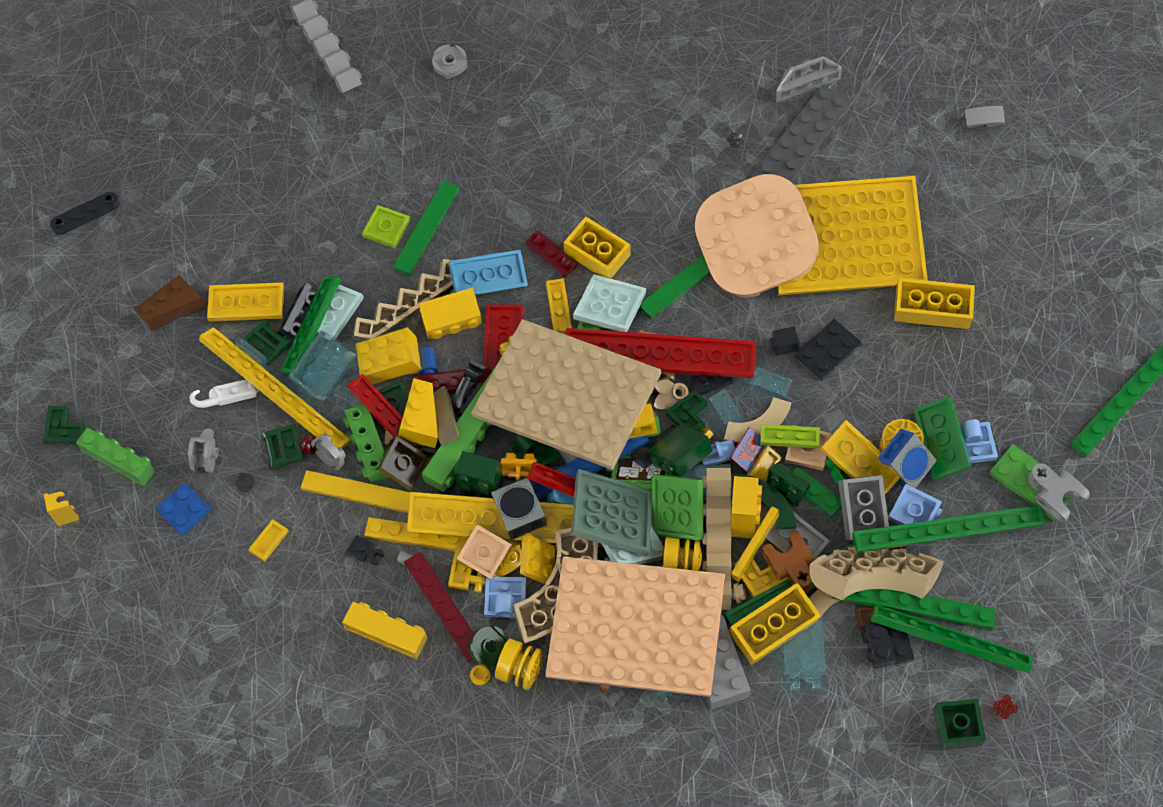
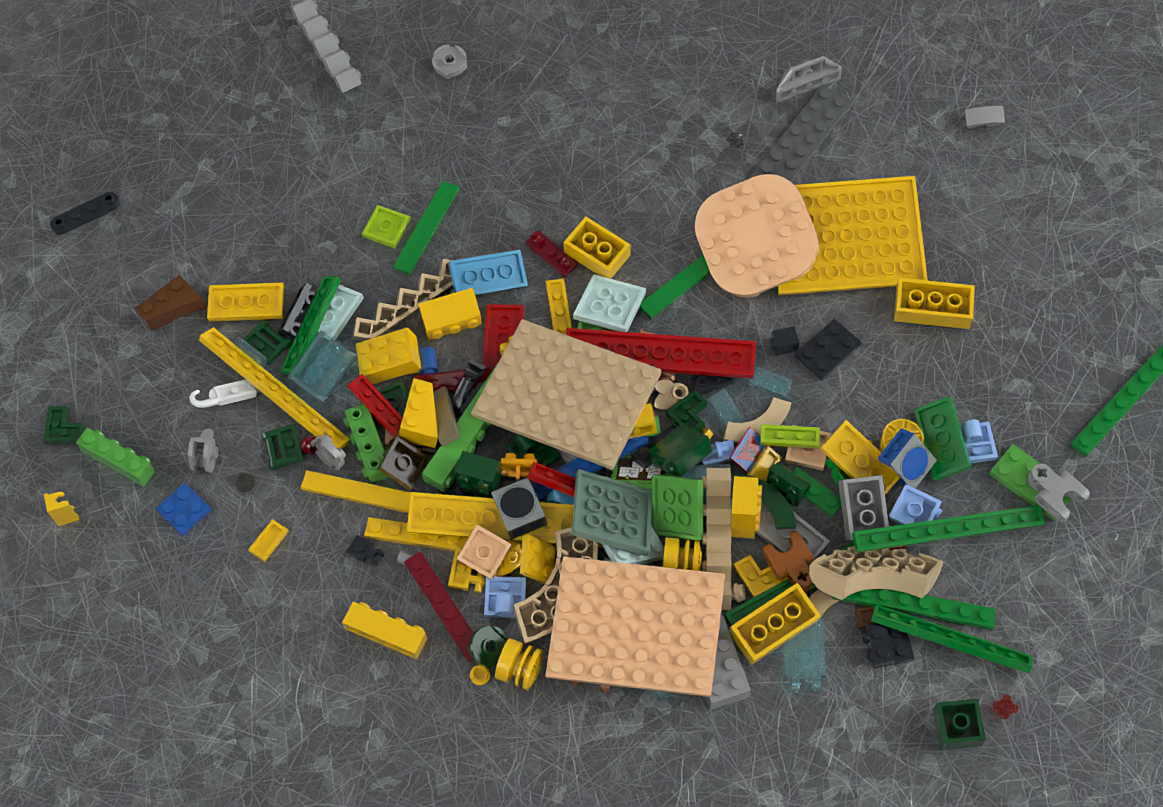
(755, 544): yellow tile -> none

